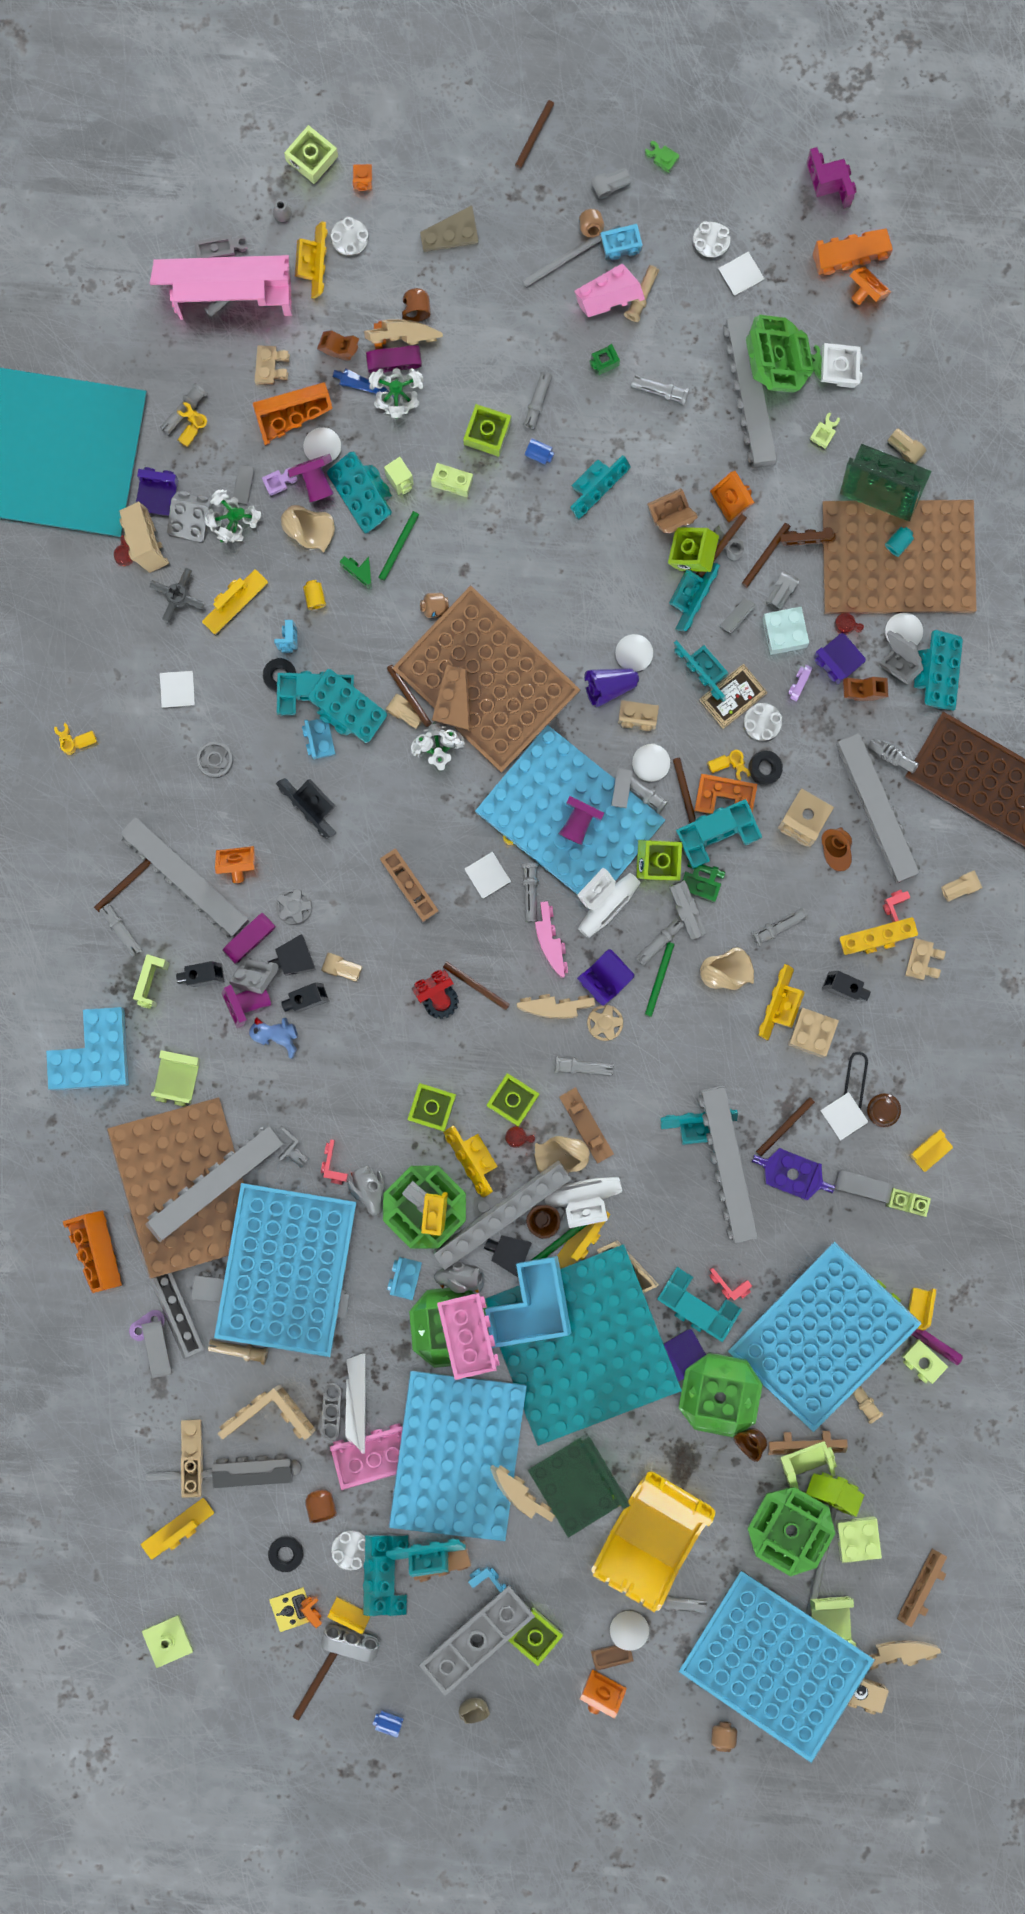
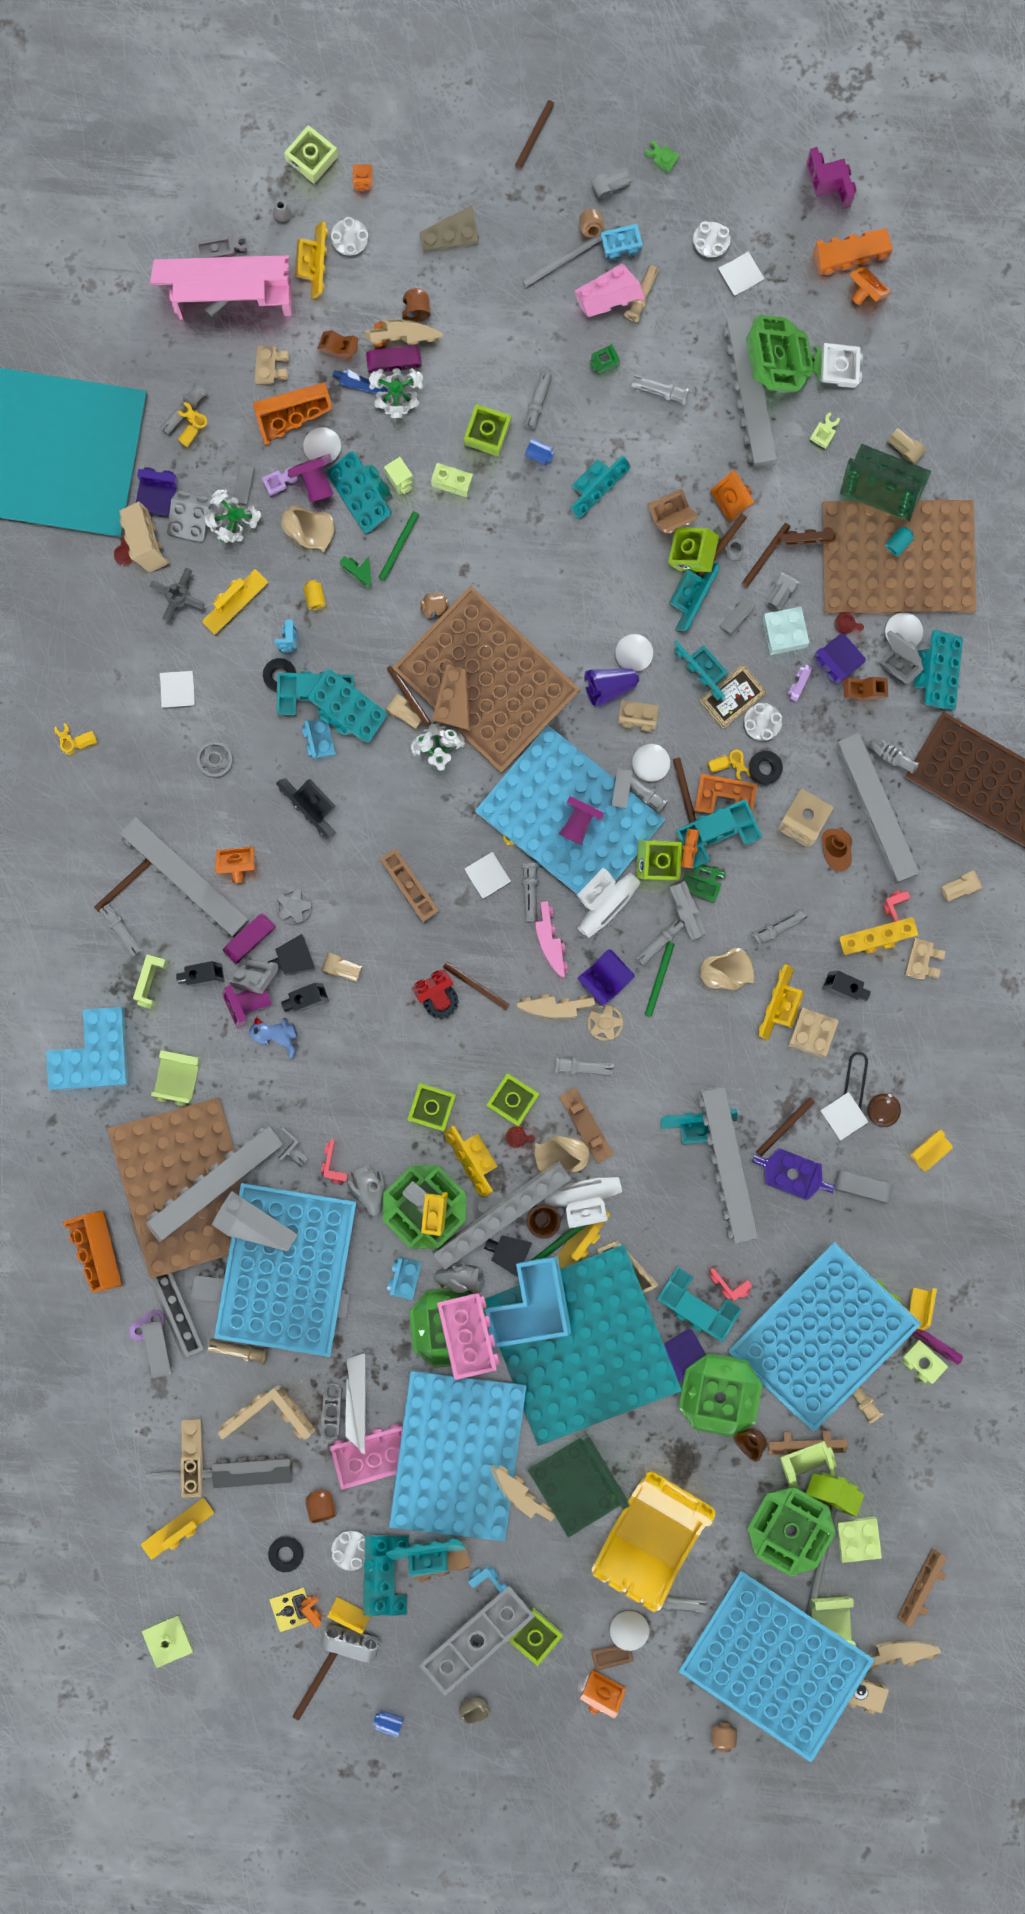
(247, 1222): none -> light grey wedge
(690, 848): none -> orange pin
(909, 1202): yellowish green slope -> none

